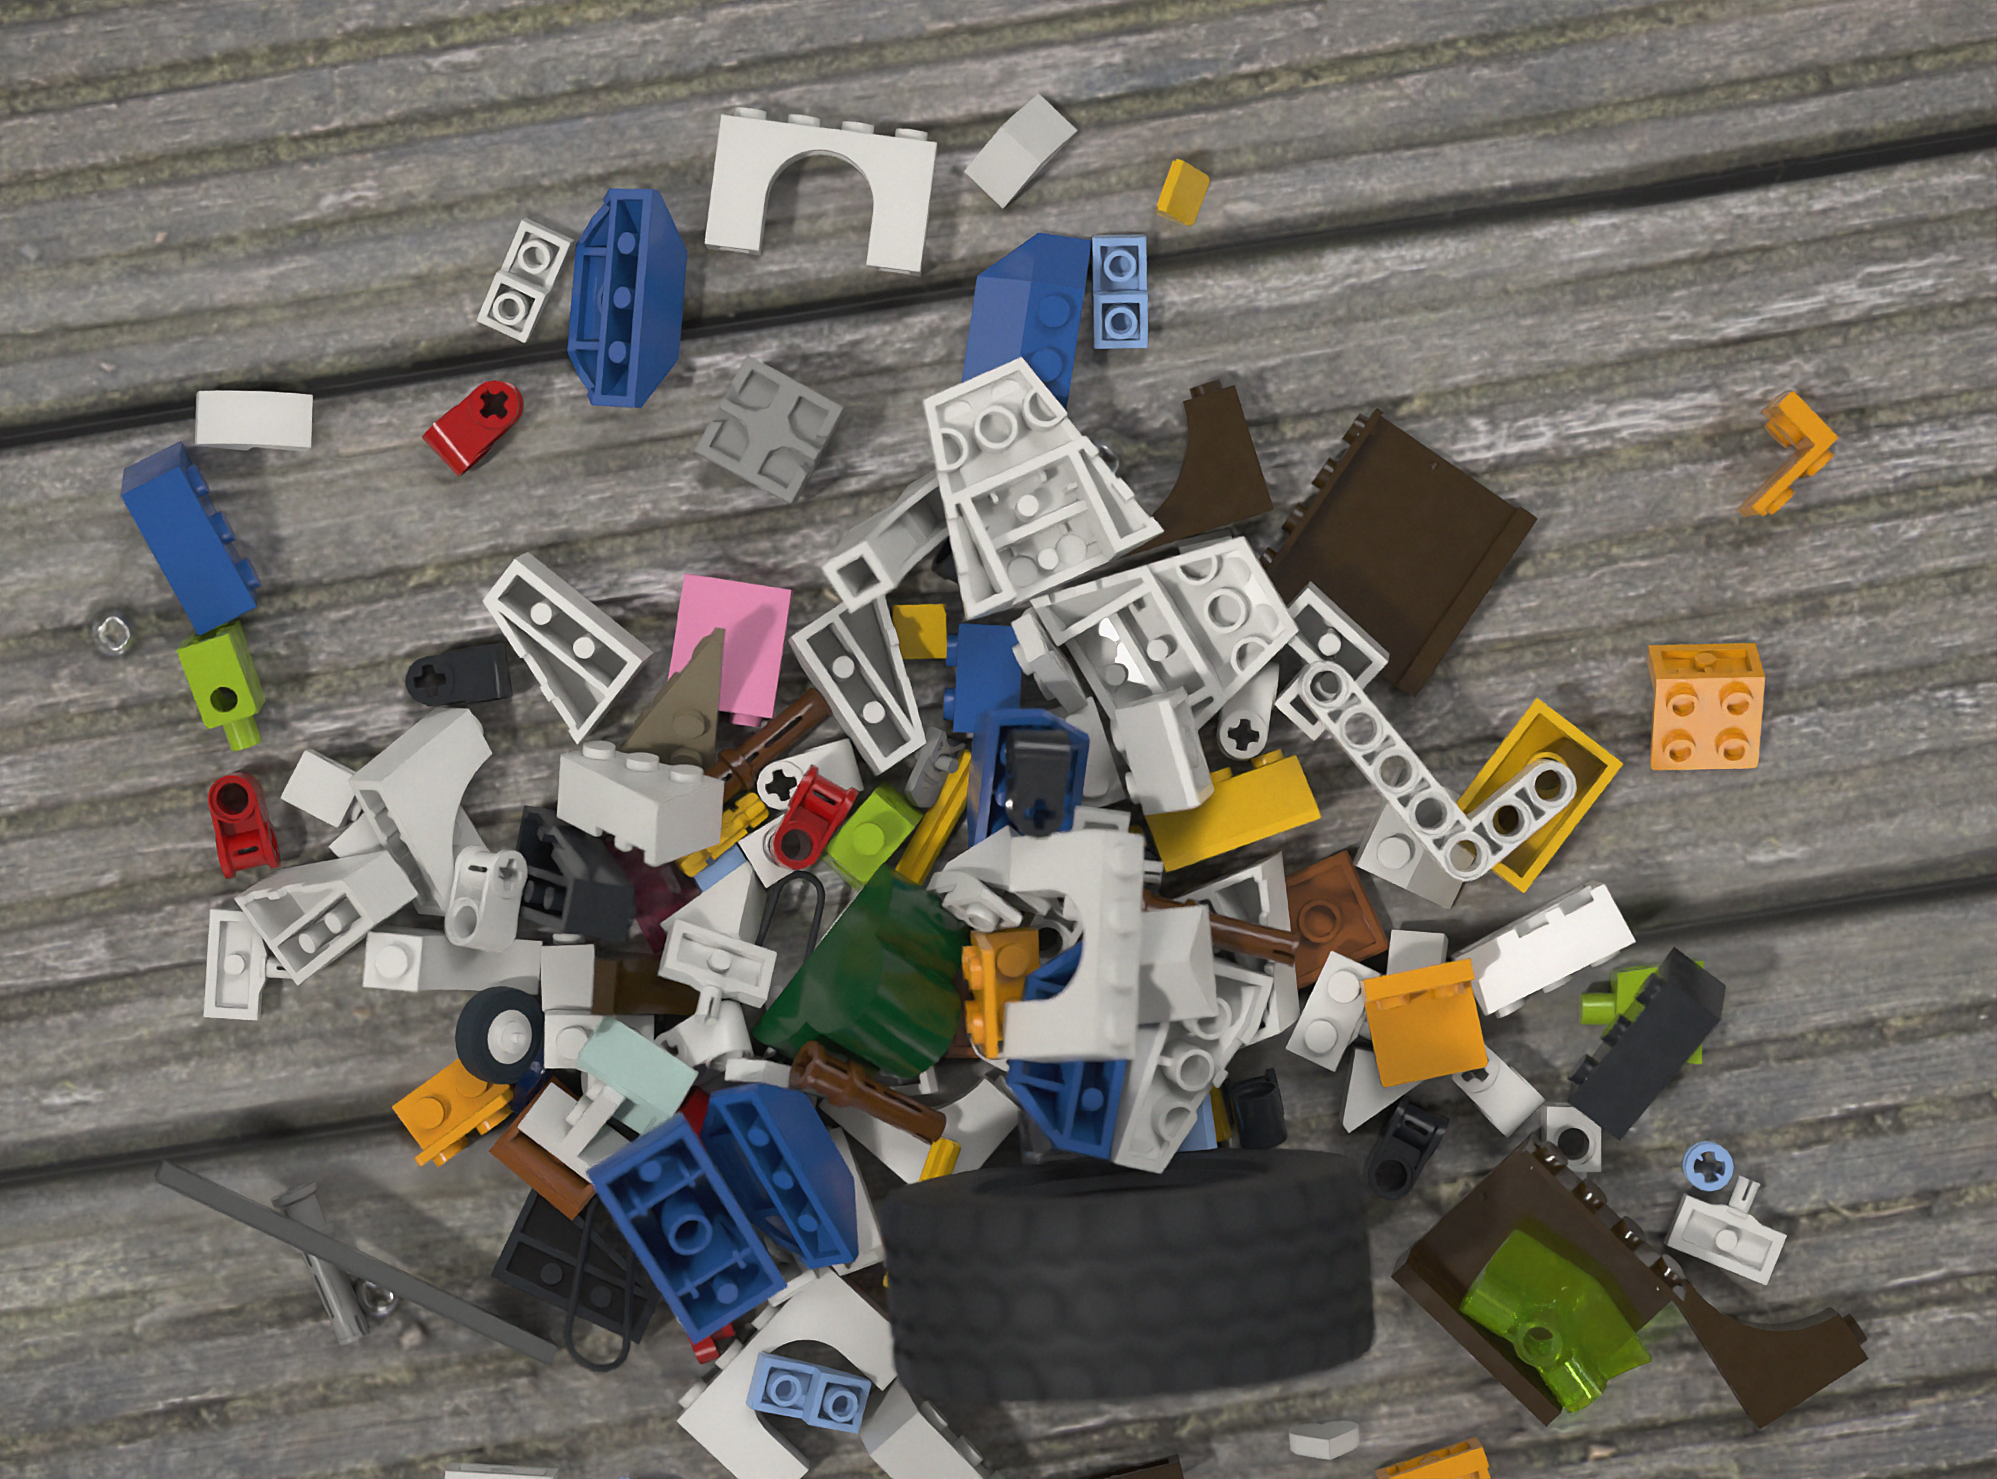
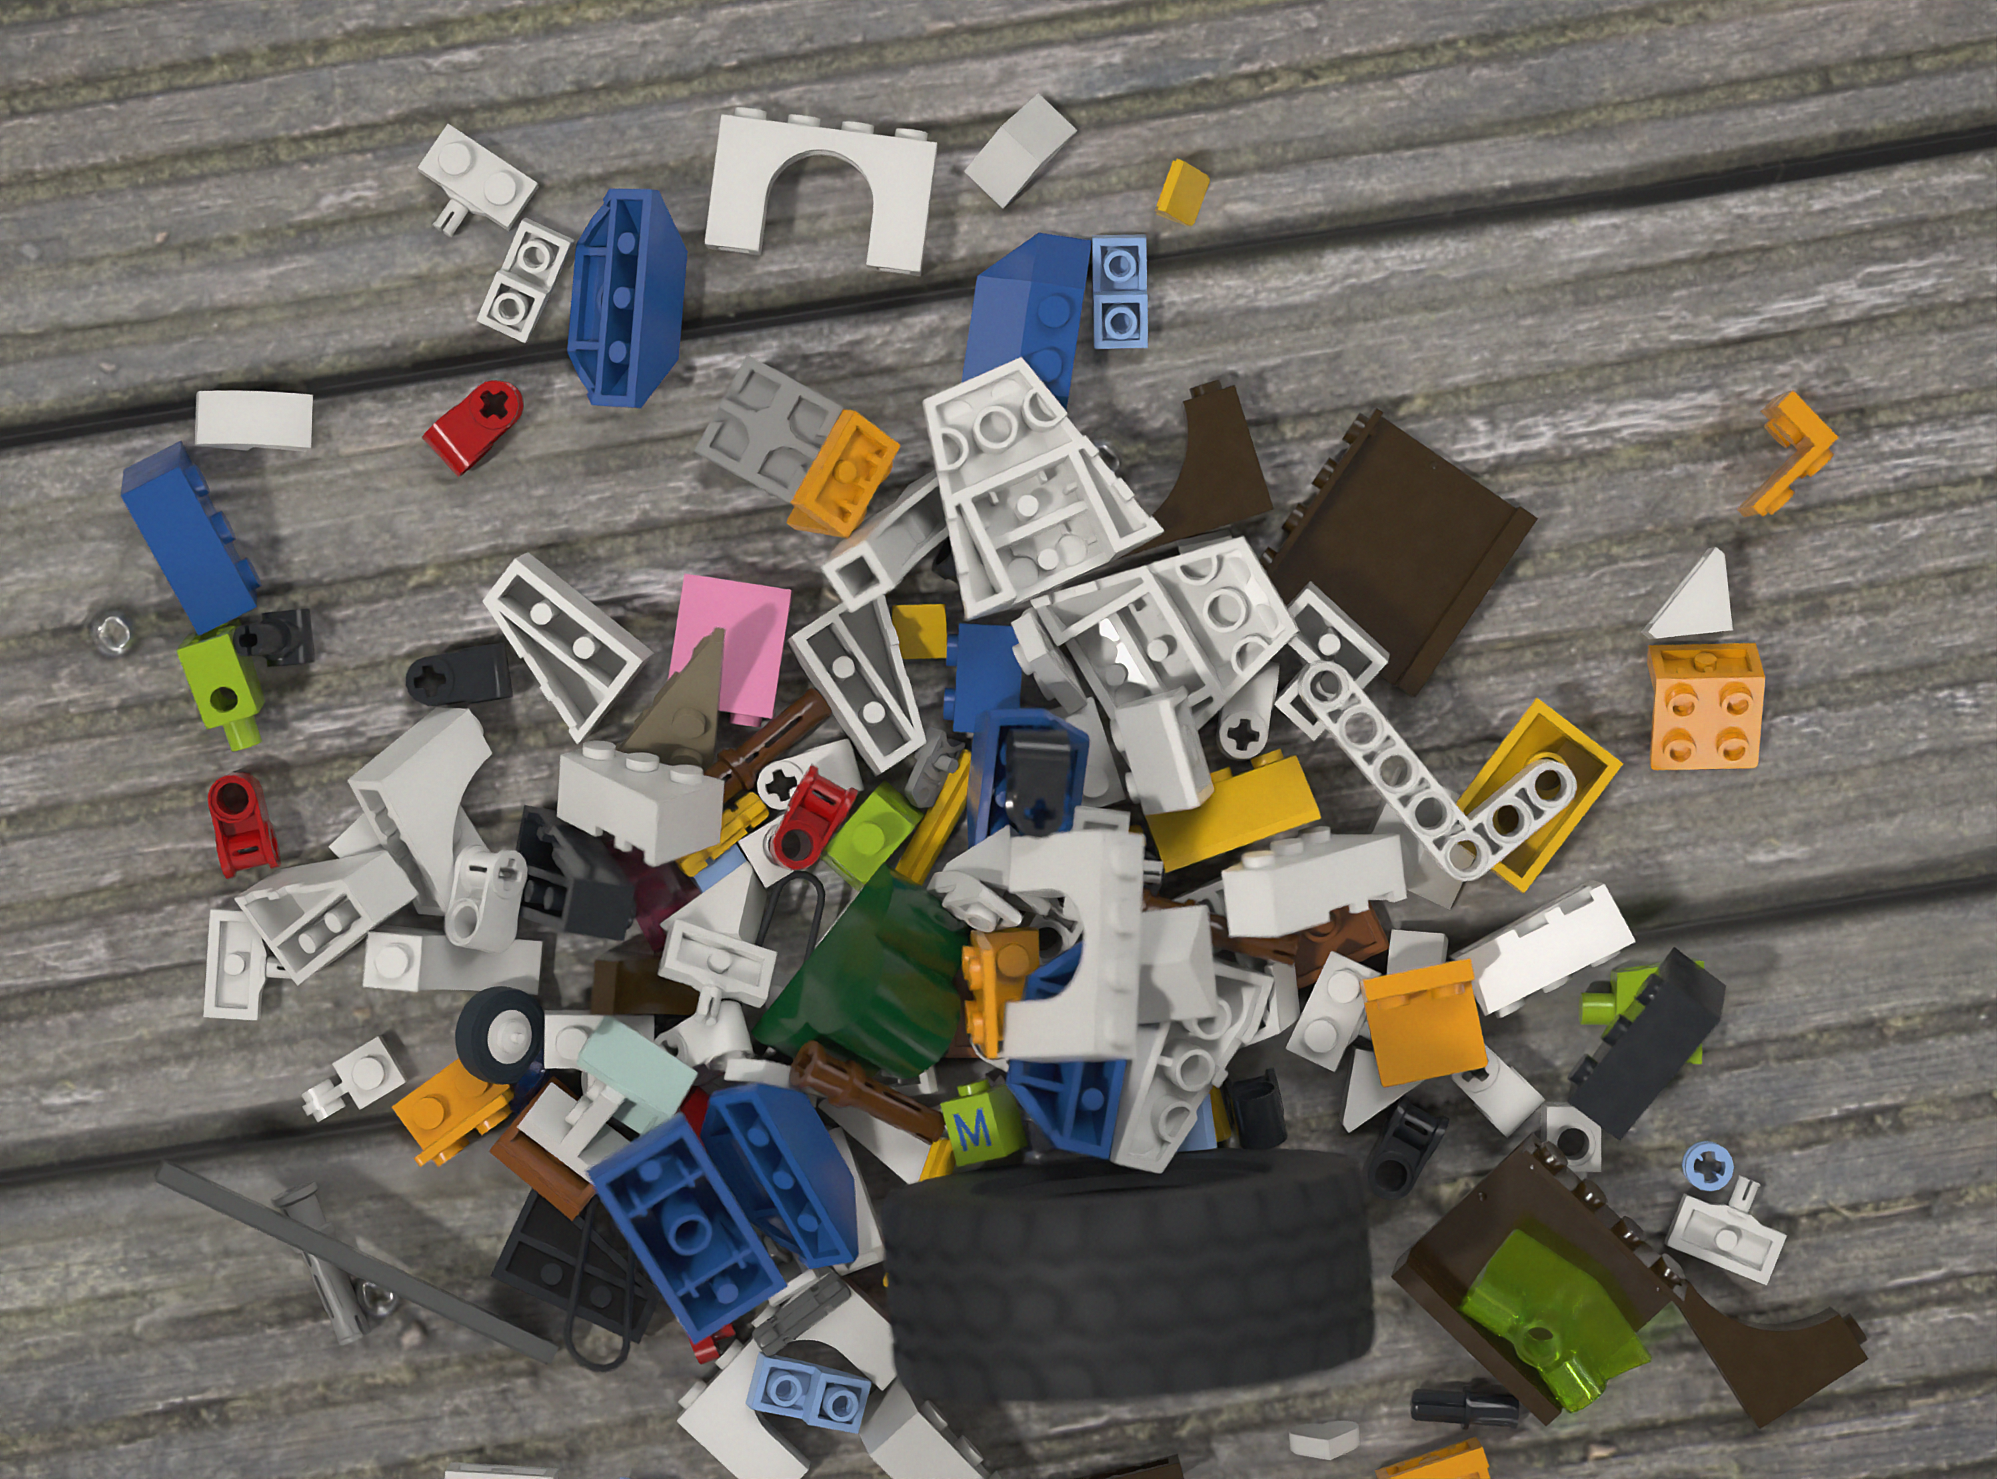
(280, 638): none -> black pin
(323, 789): white brick -> none
(365, 1074): none -> white plate
(475, 182): none -> white plate
(567, 972): white brick -> none
(801, 1314): none -> dark grey axle
(843, 477): none -> light orange bracket
(983, 1122): none -> lime brick
(1308, 877): none -> white wedge
(1465, 1408): none -> black axle
(1698, 602): none -> white slope

